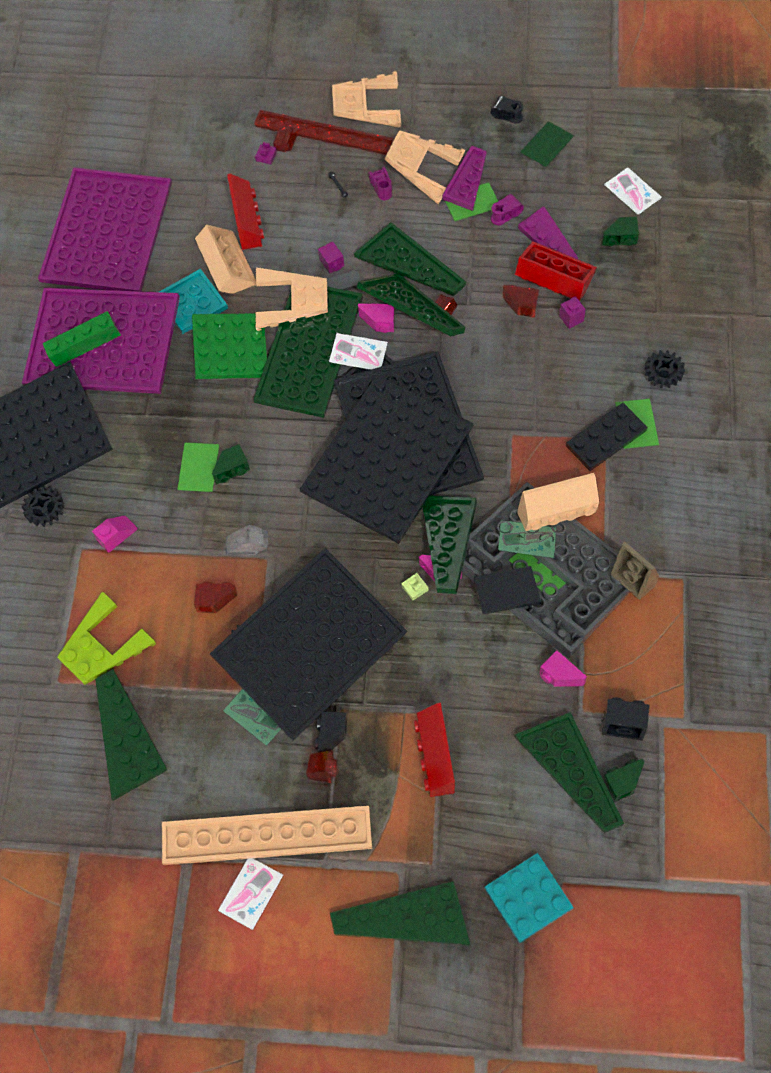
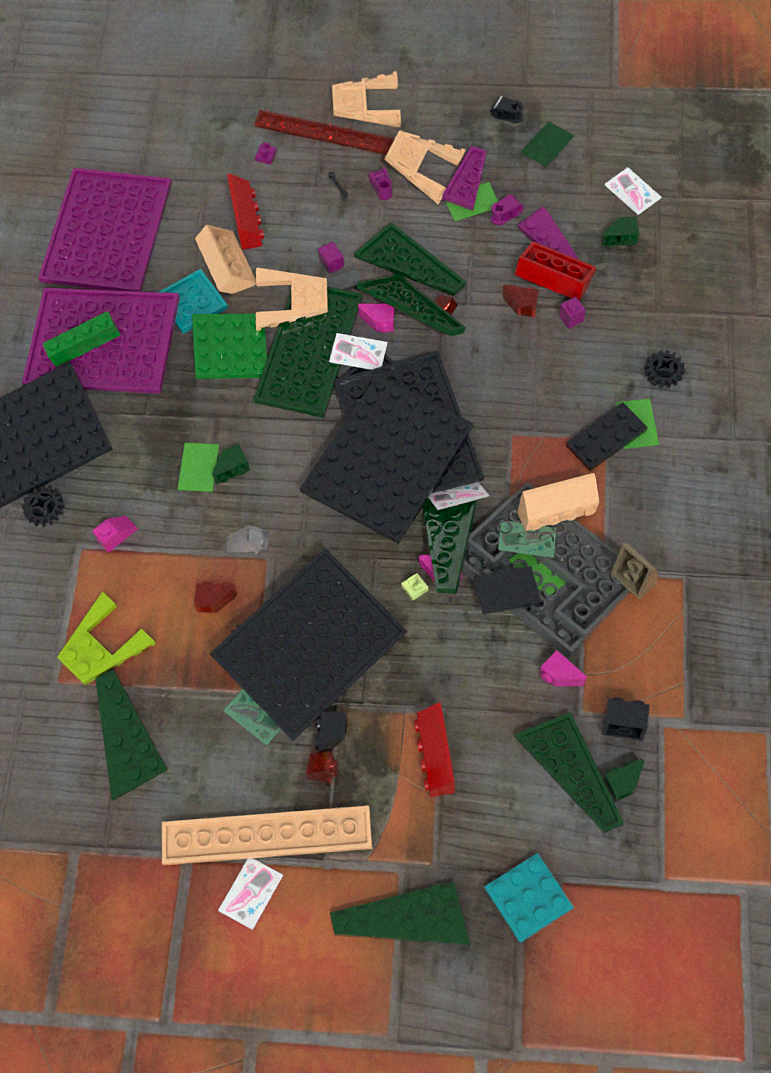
(285, 139): clear red piece -> none
(458, 495): none -> white sticker

